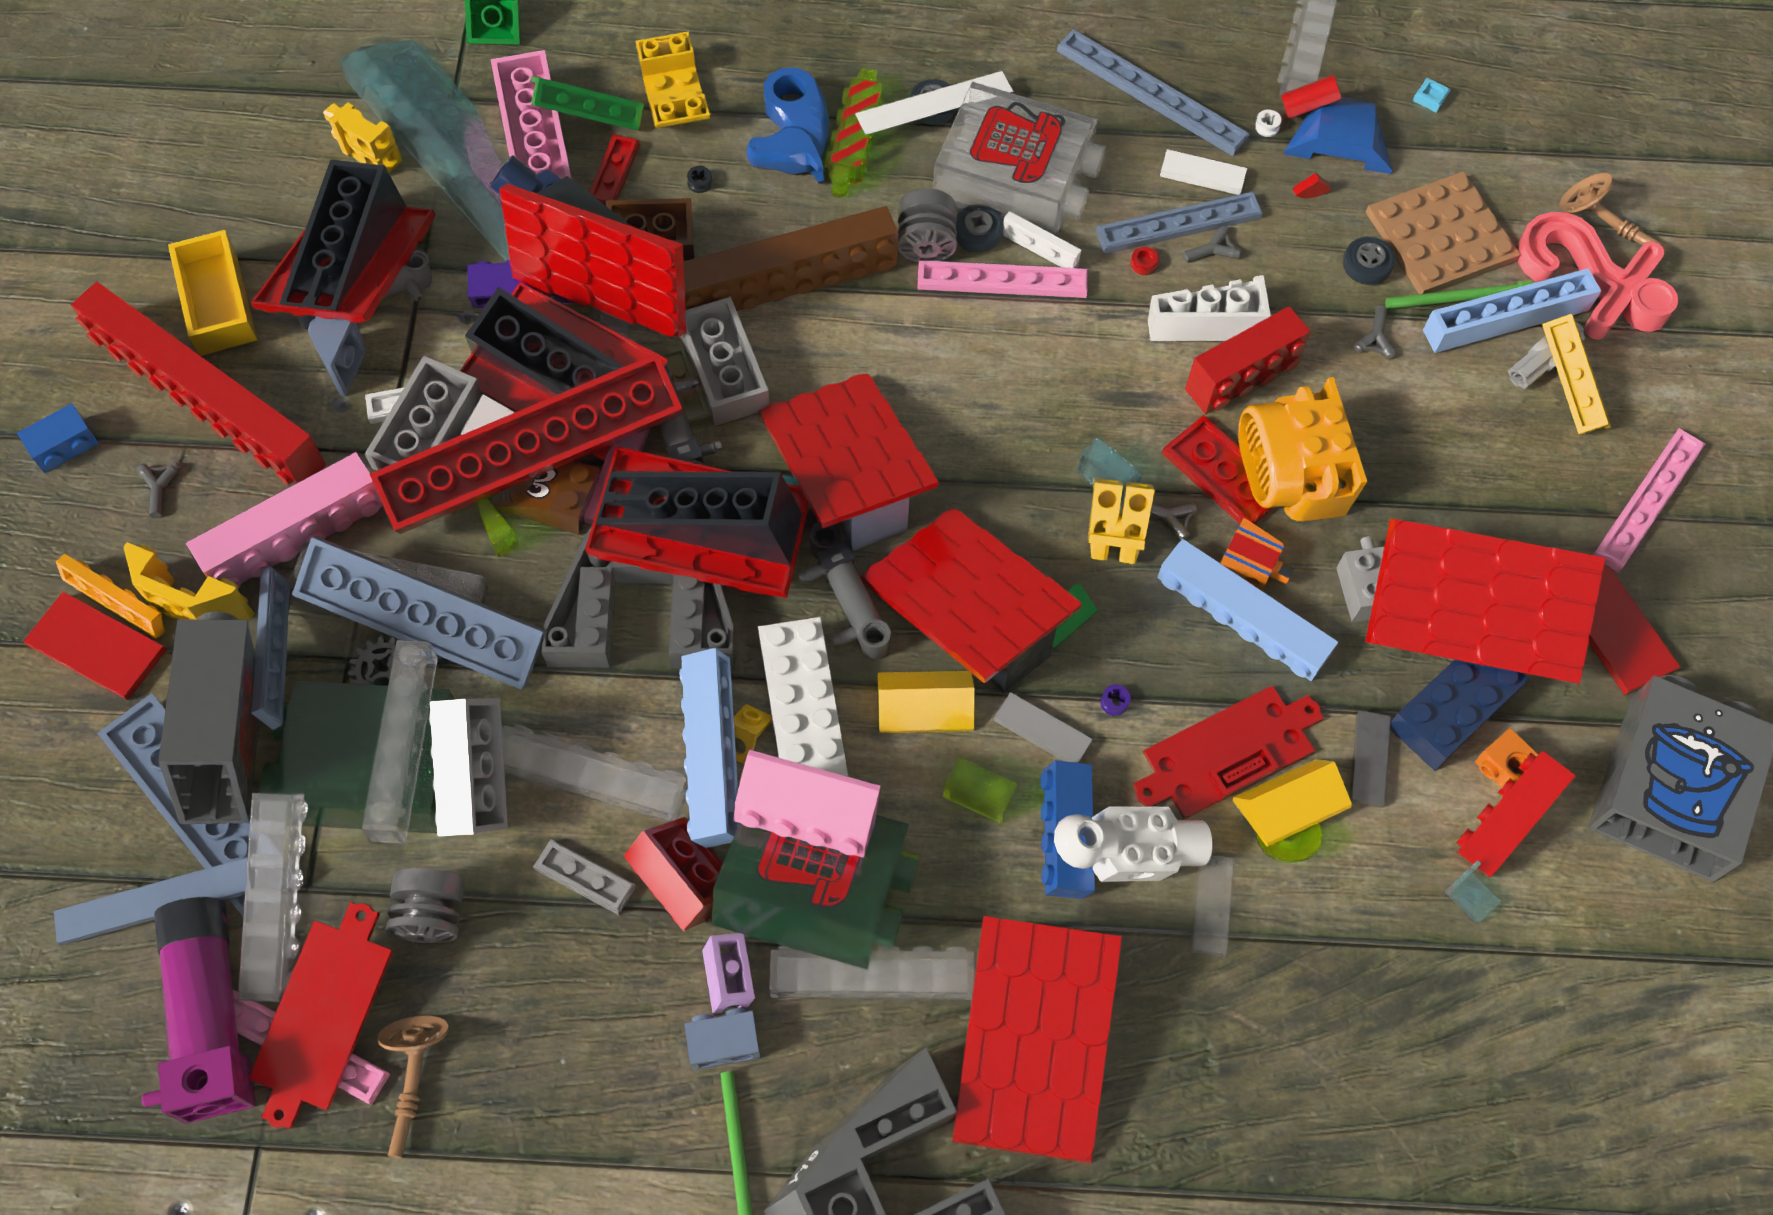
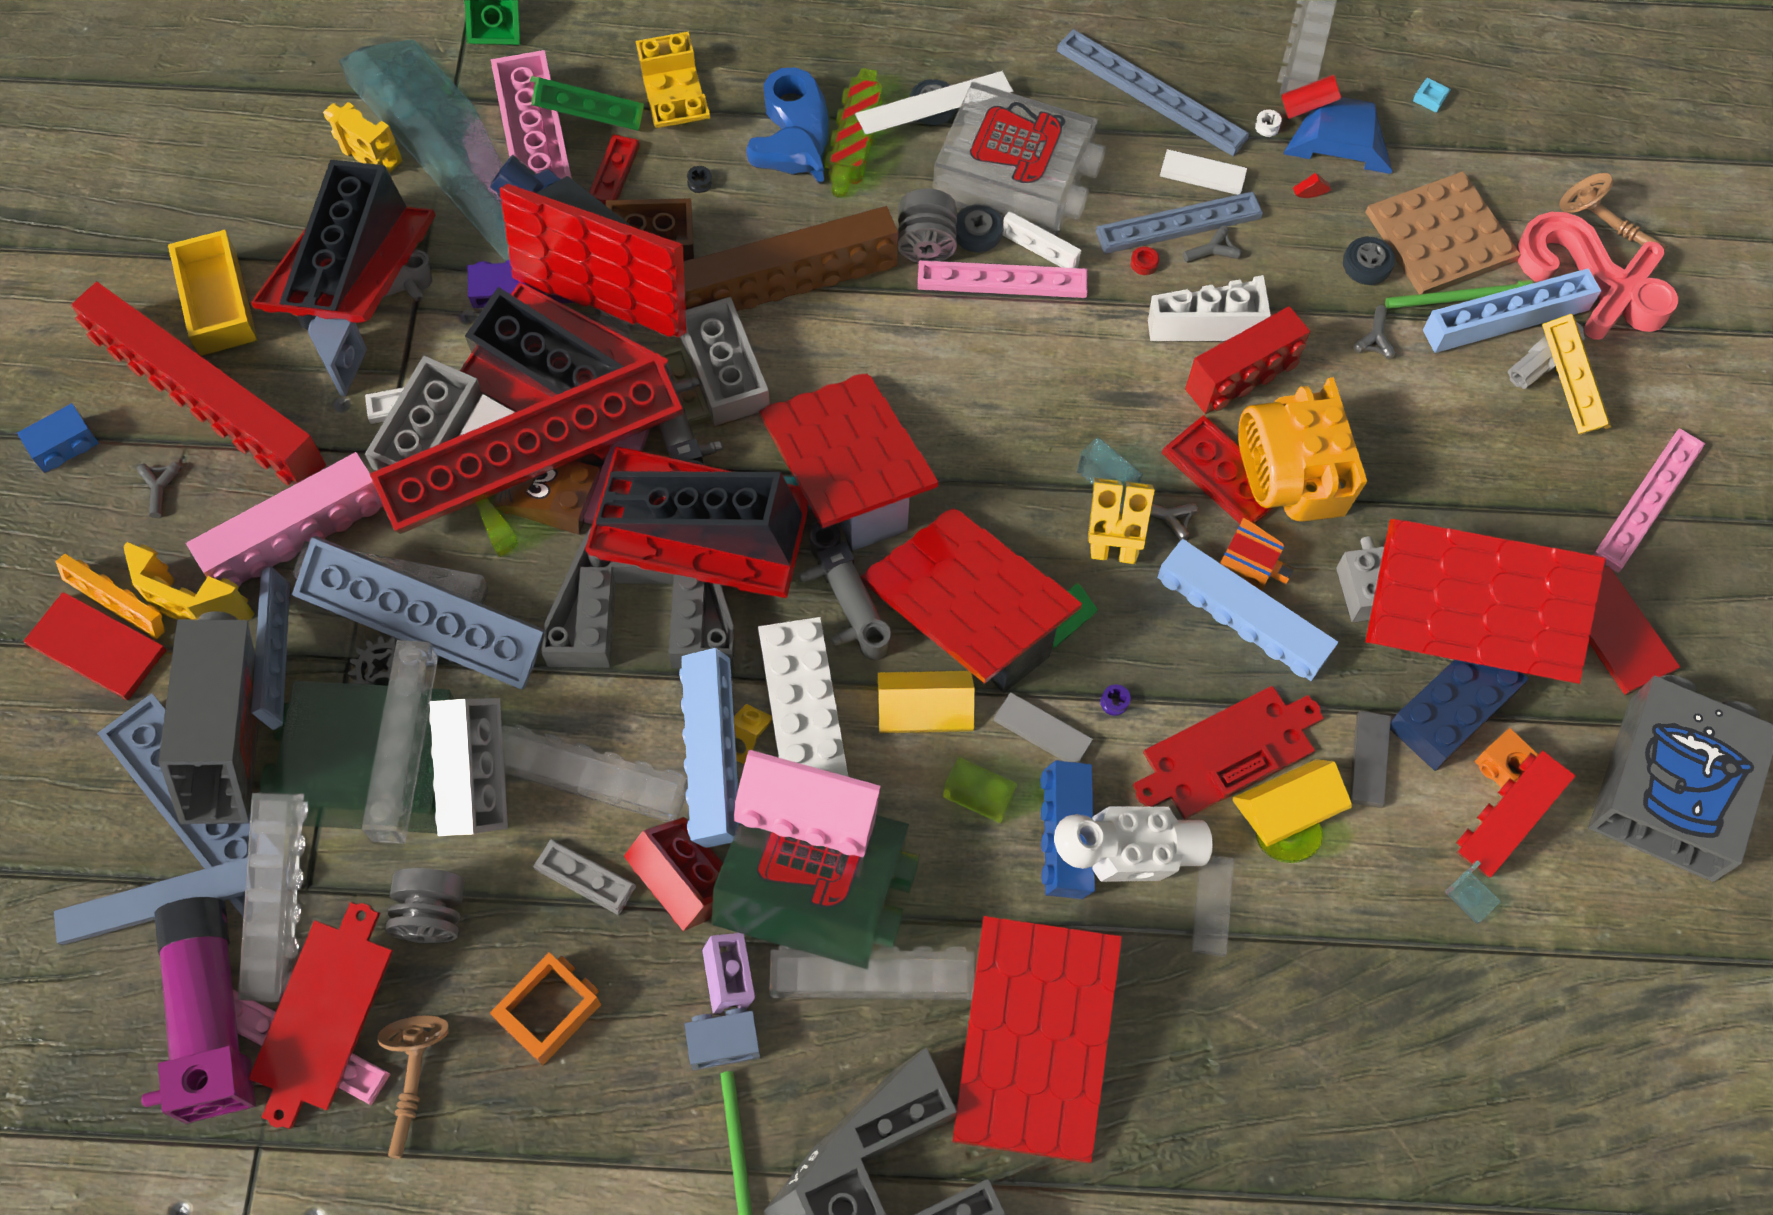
(544, 1051): none -> orange window

